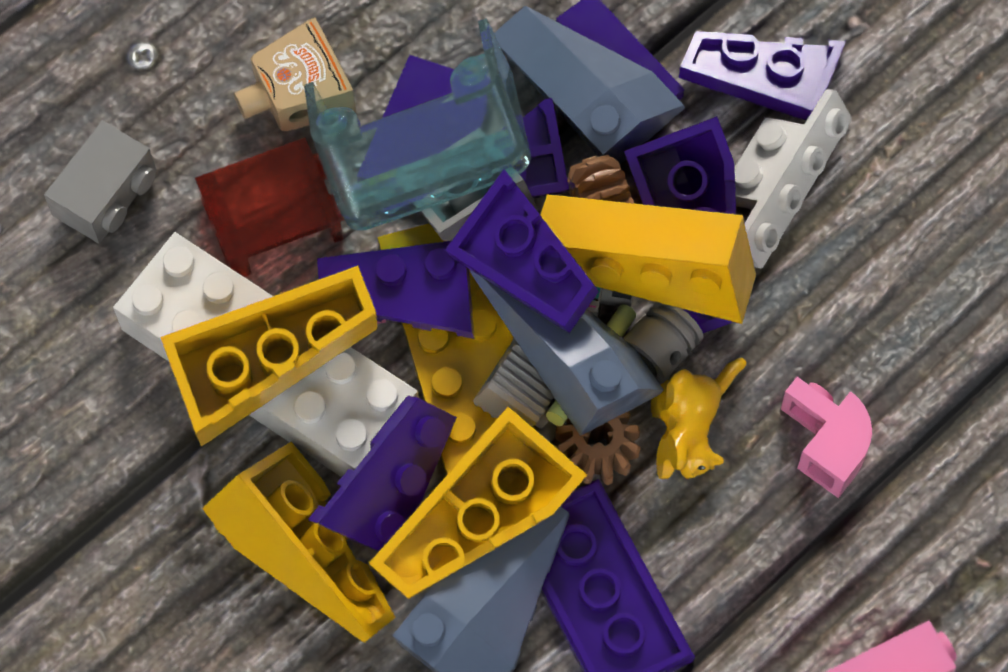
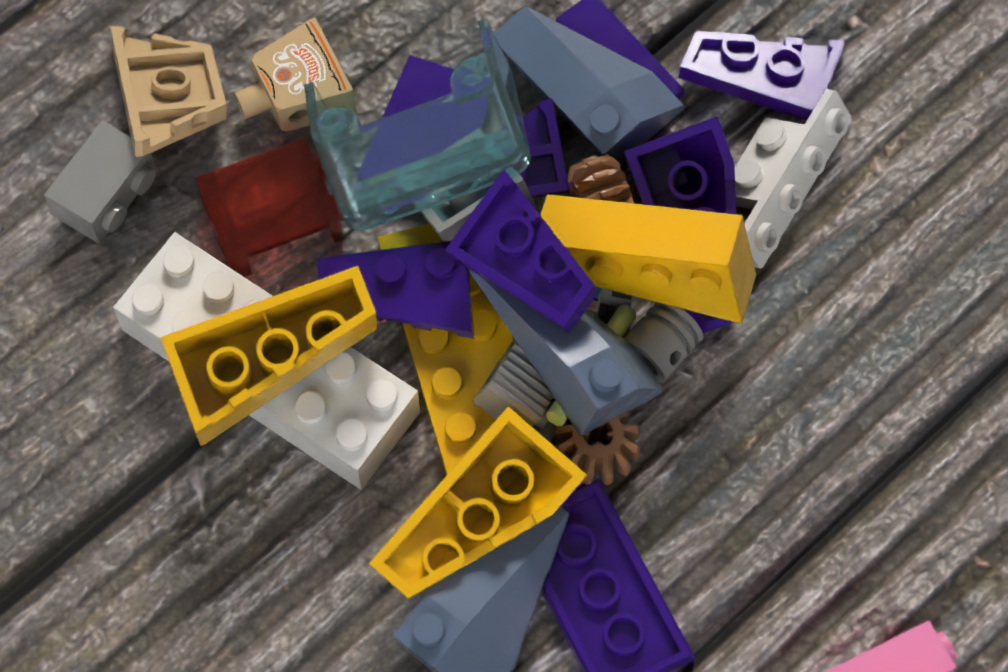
(166, 88): none -> tan wing
(267, 522): yellow wedge -> none
(391, 476): dark purple wing -> none
(688, 410): yellow animal -> none
(840, 434): bright pink brick -> none

